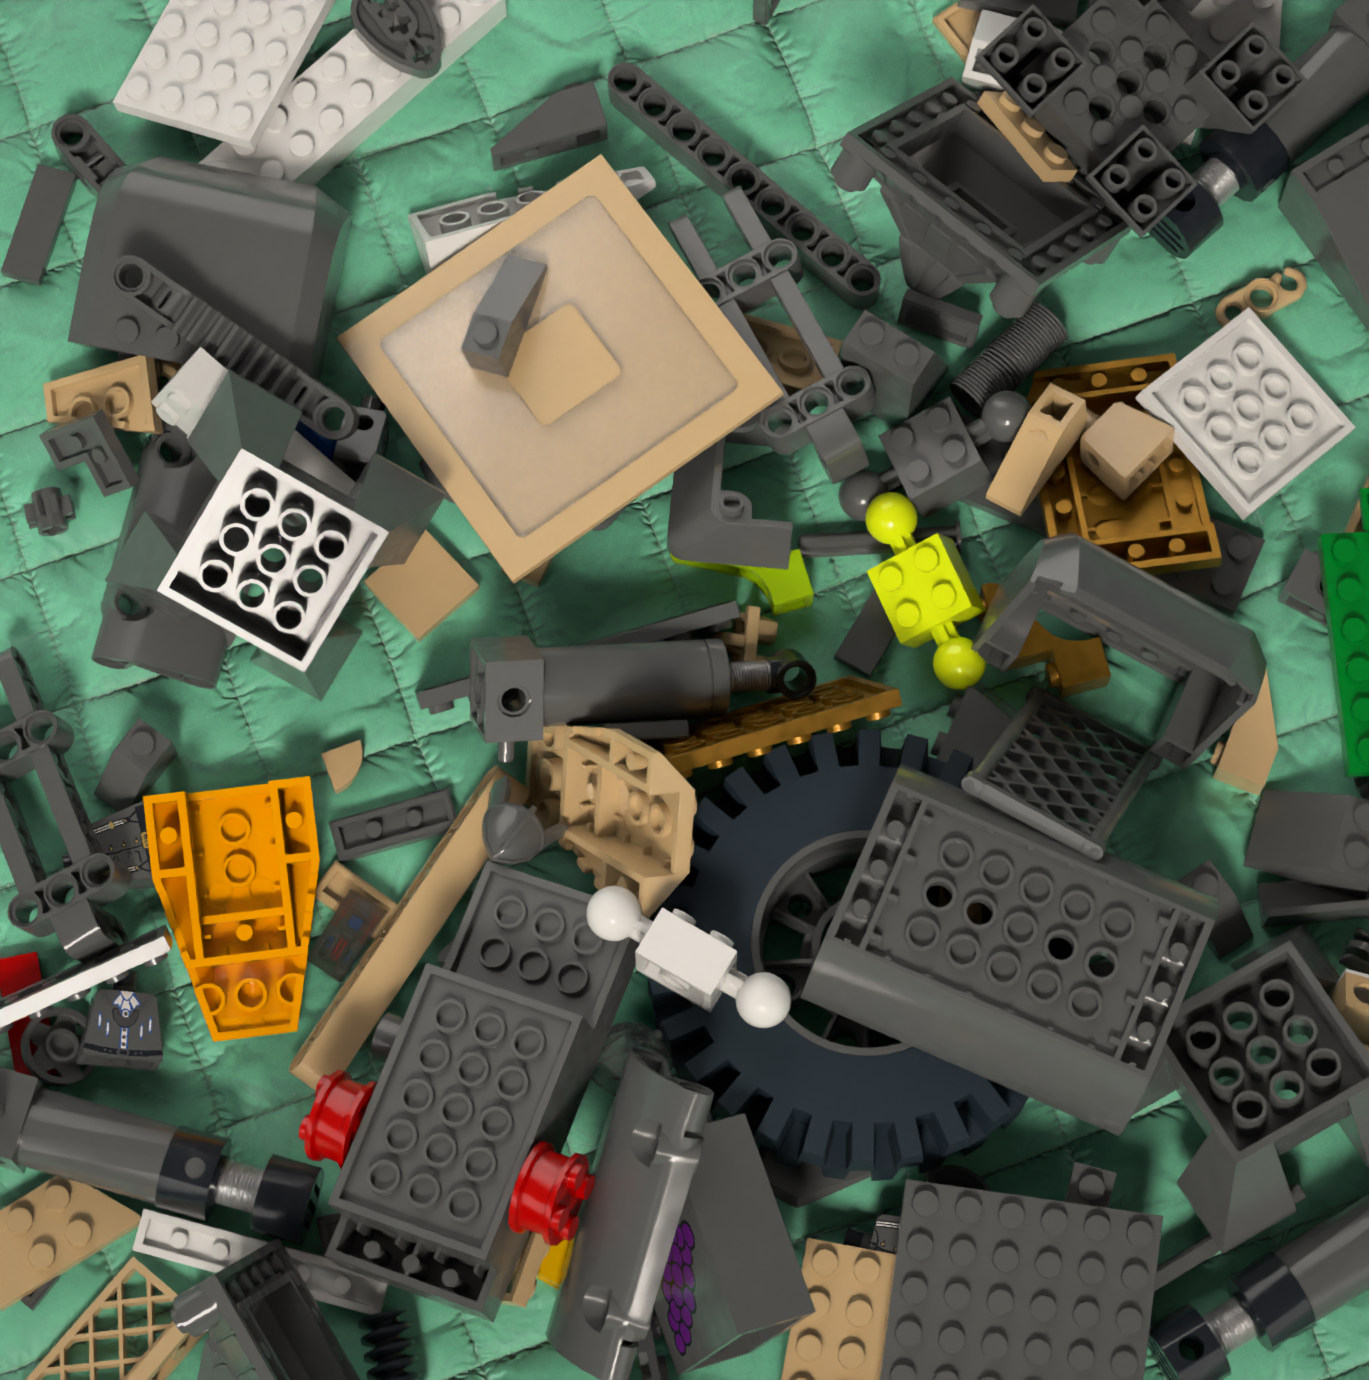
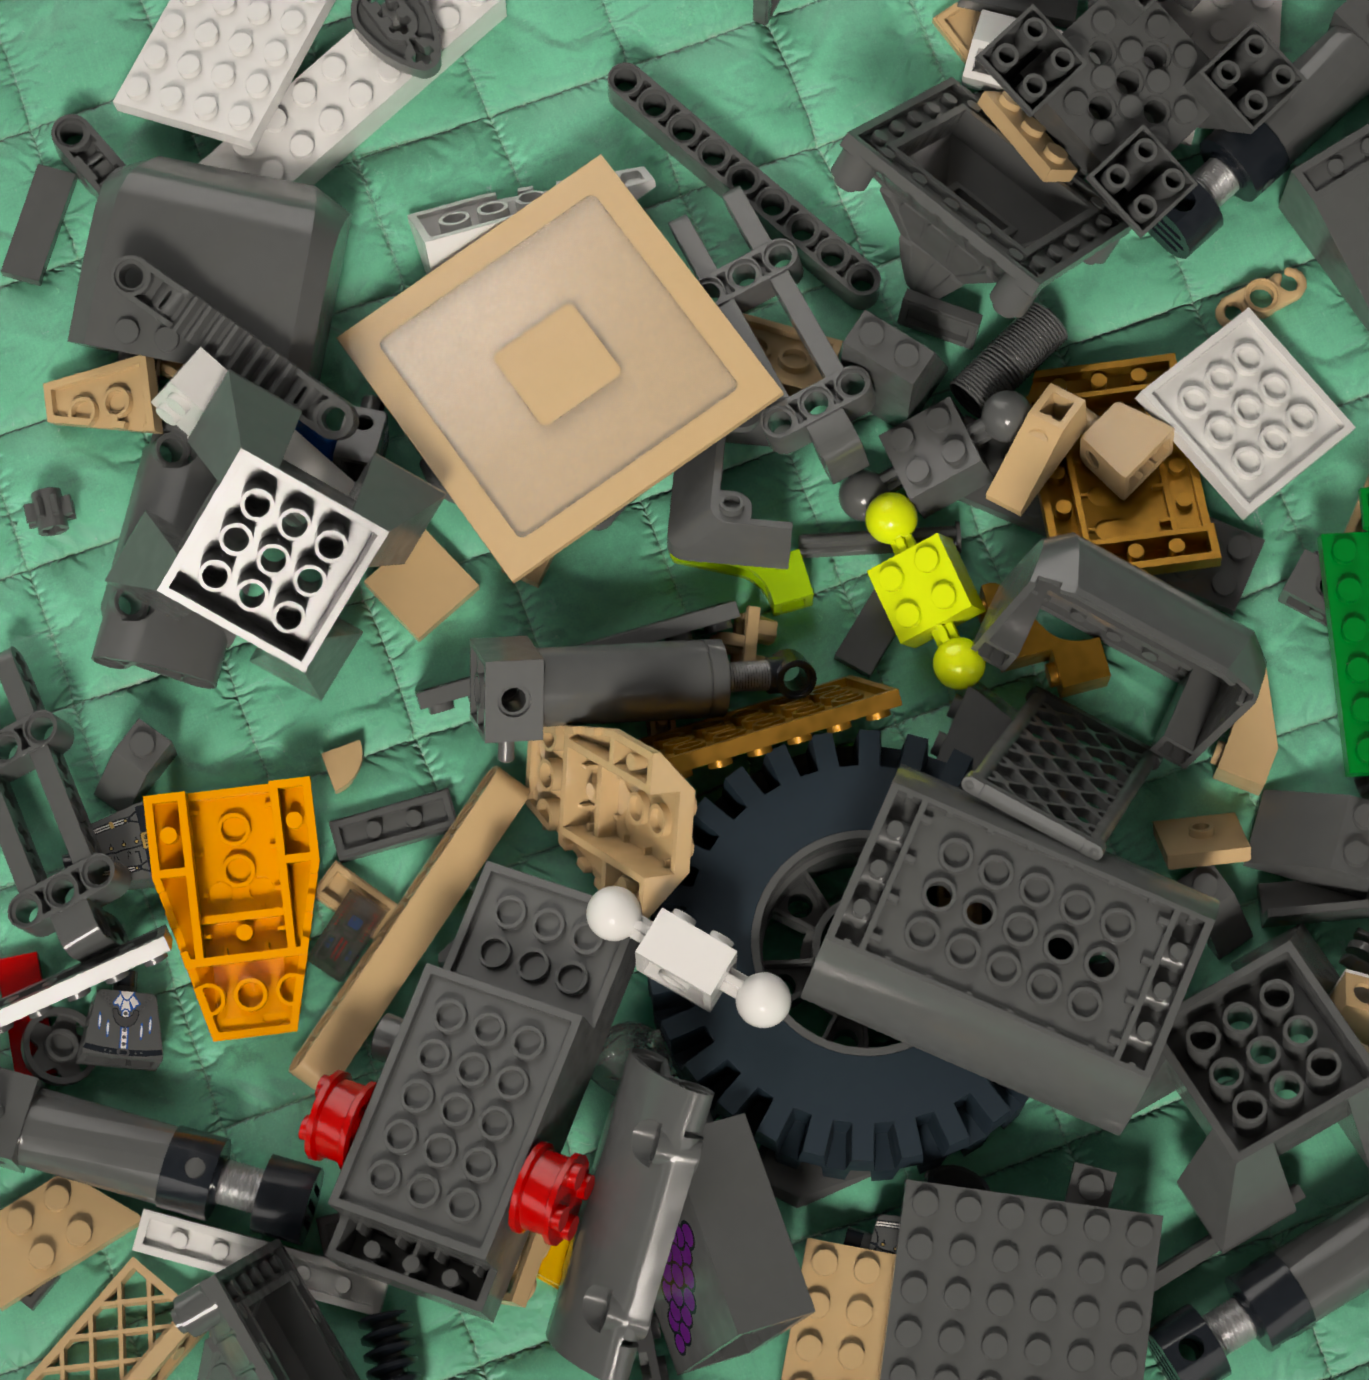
(95, 443): dark grey plate -> none
(503, 316): dark grey slope -> none
(511, 830): dark grey helmet -> none
(558, 125): dark grey slope -> none
(652, 728): dark grey tile -> none
(1202, 841): none -> tan plate

